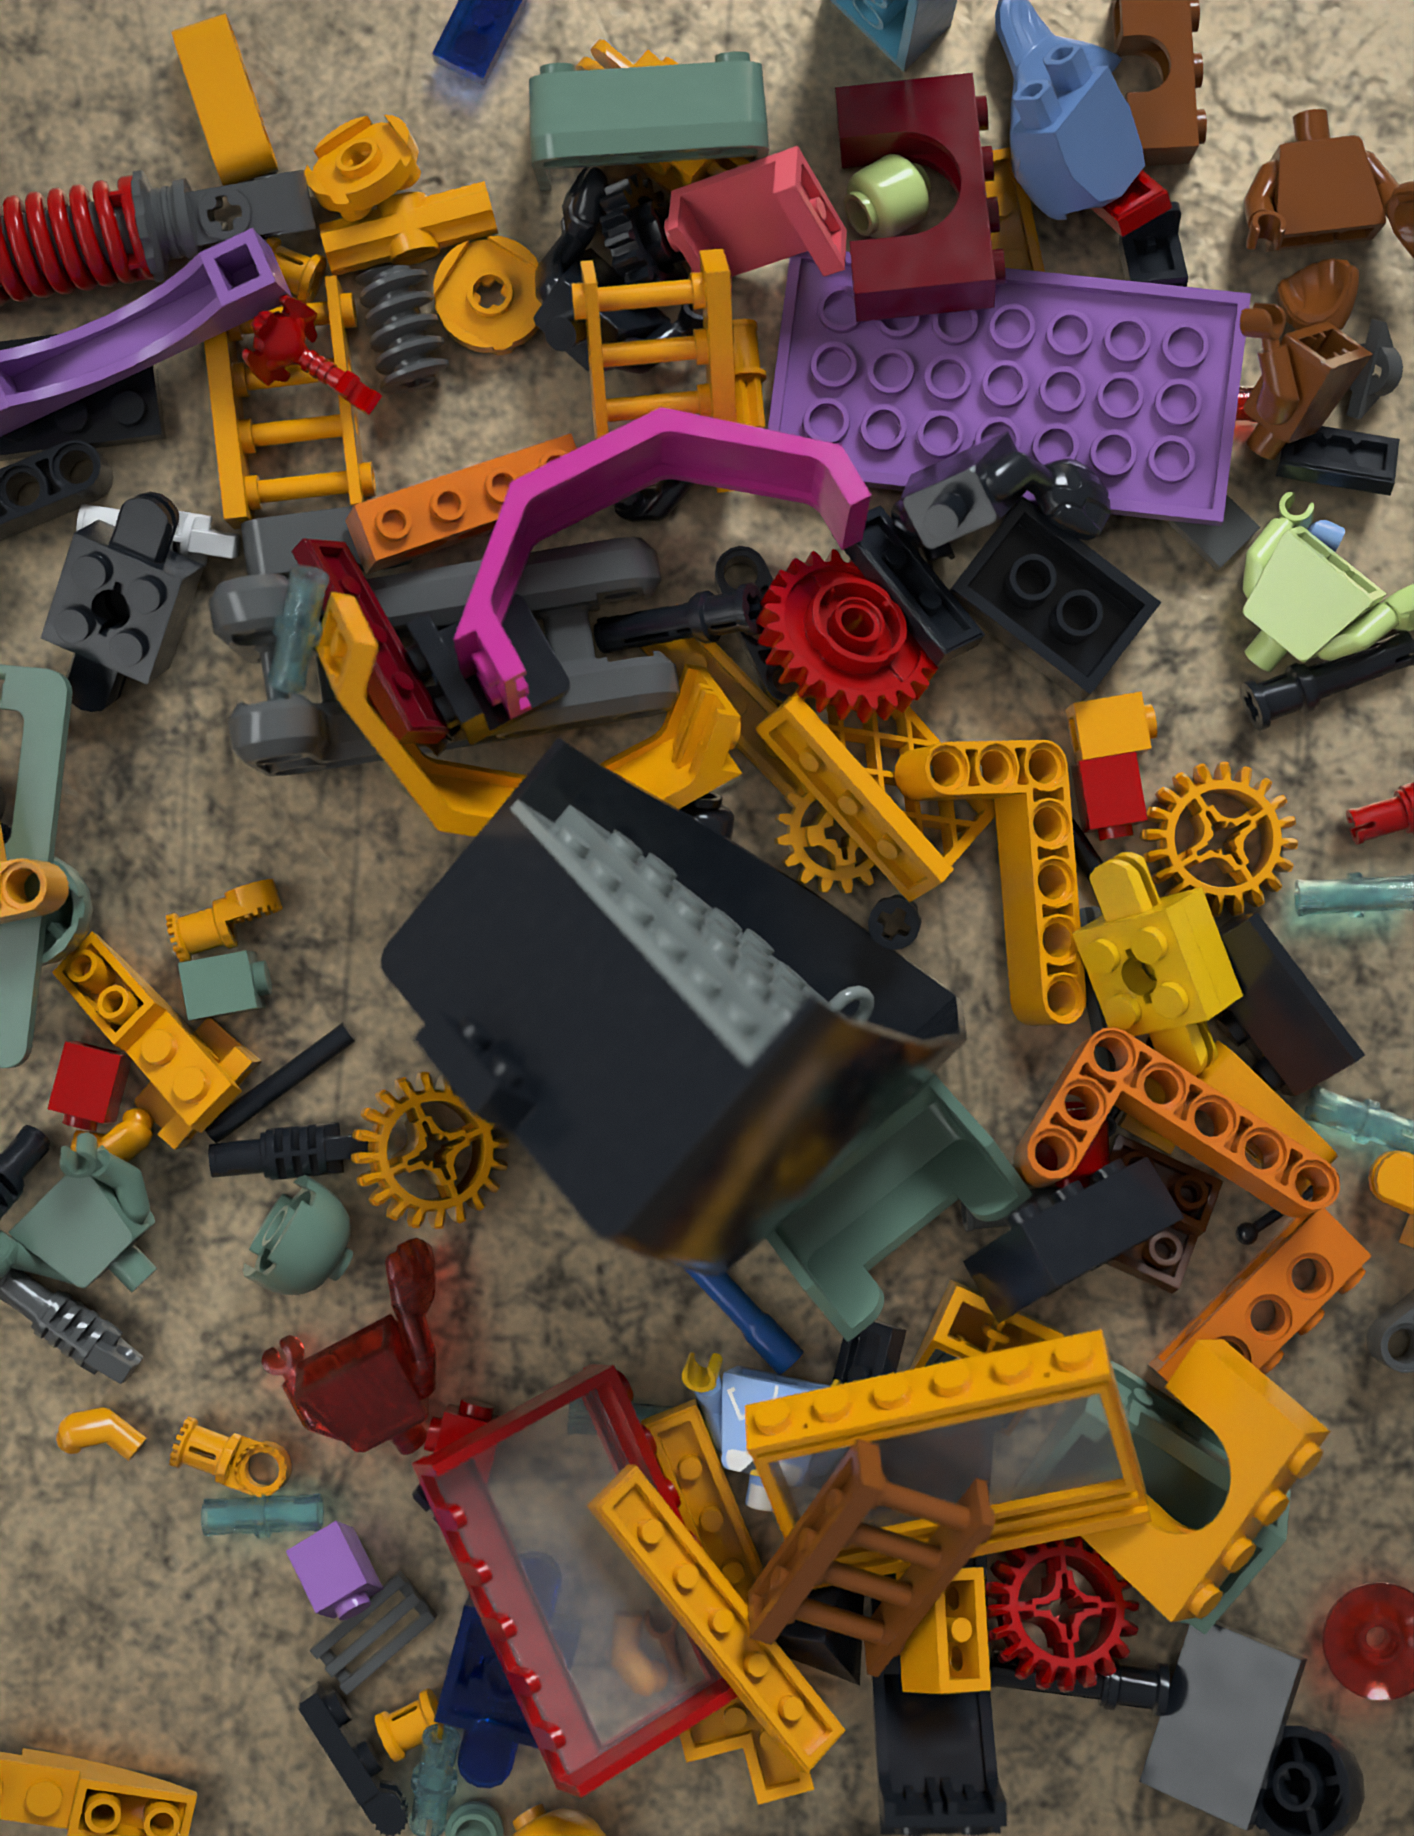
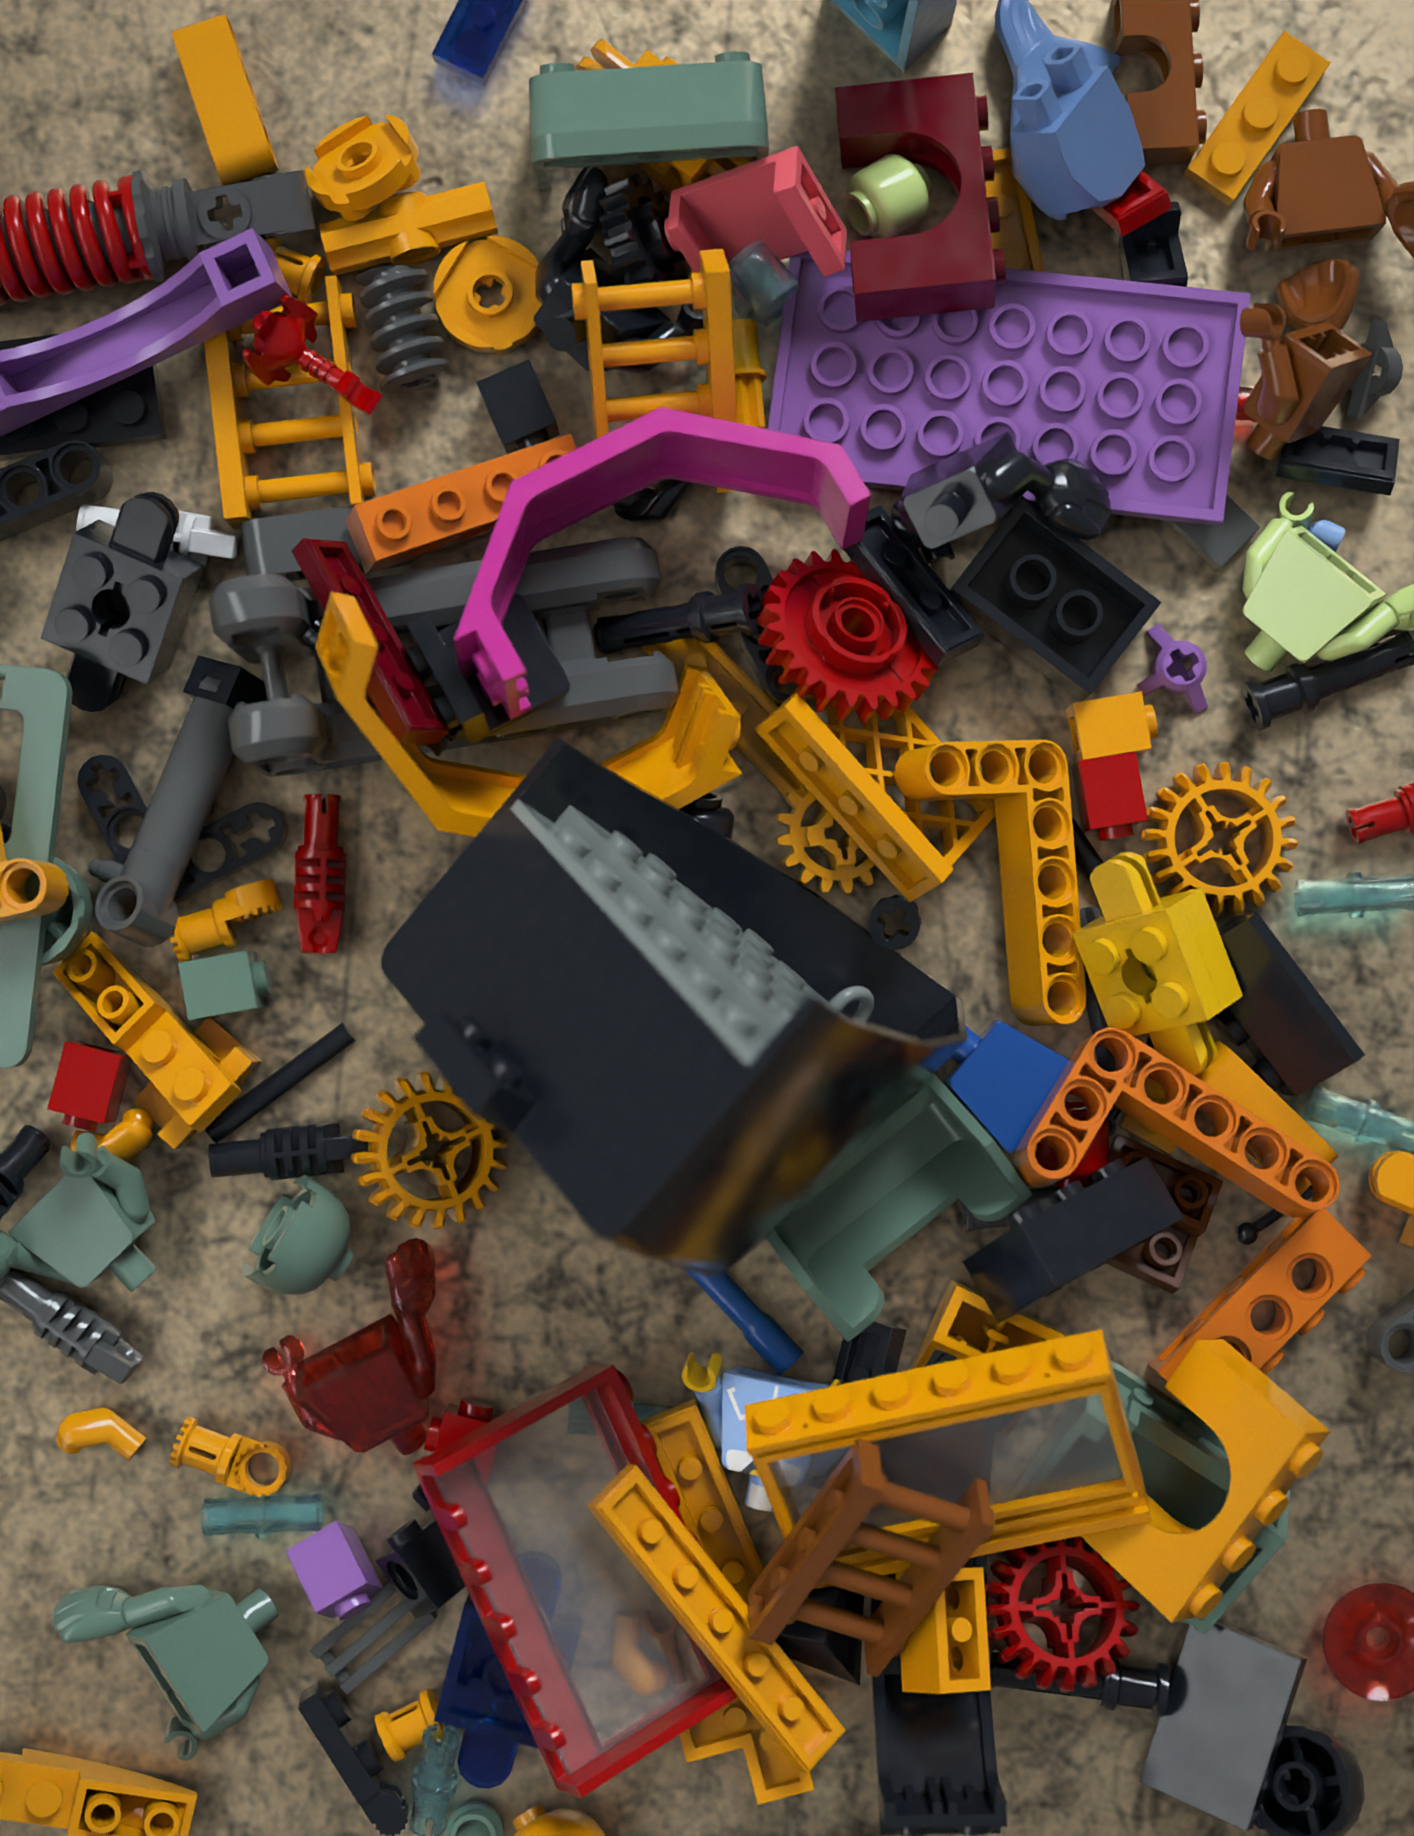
(141, 892): none -> dark grey piece
(190, 1641): none -> sand green torso
(194, 878): none -> black beam
(289, 661): clear light blue pin -> none
(320, 878): none -> red hinge
(421, 1567): none -> black brick
(518, 407): none -> black brick
(761, 283): none -> clear light blue piece
(1003, 1080): none -> blue torso
(1169, 672): none -> medium lavender piece
(1256, 118): none -> light orange plate

